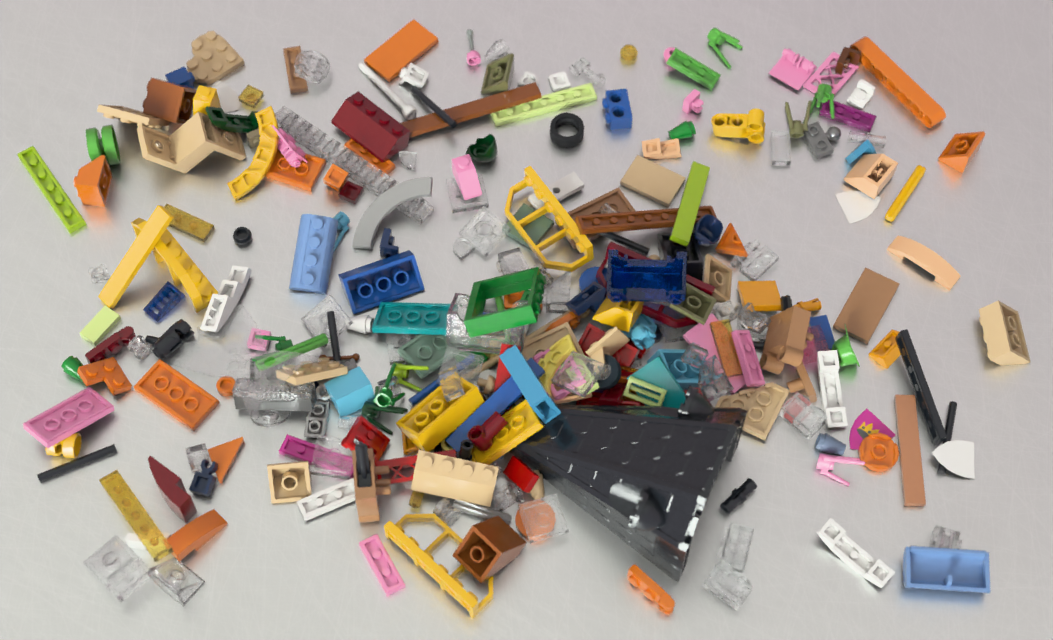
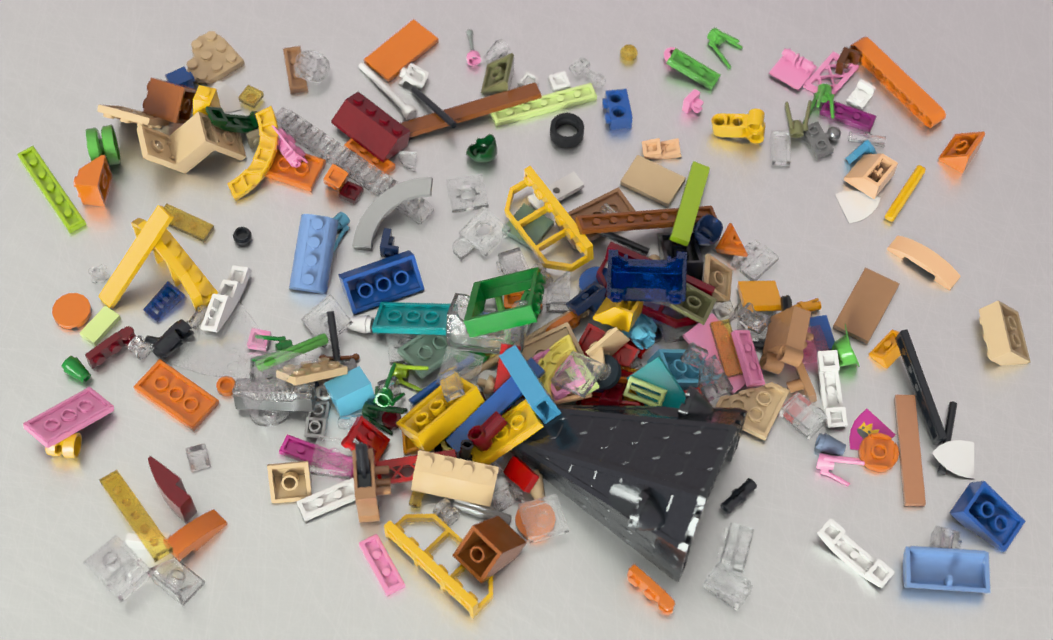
(71, 310): none -> orange tile
(77, 462): black bar -> none
(107, 371): orange plate -> none
(197, 317): none -> clear pin
(204, 480): dark blue plate -> none
(224, 456): orange tile -> none
(389, 420): none -> dark red tile
(466, 177): bright pink slope -> none
(682, 131): green cone -> none
(987, 515): none -> blue slope

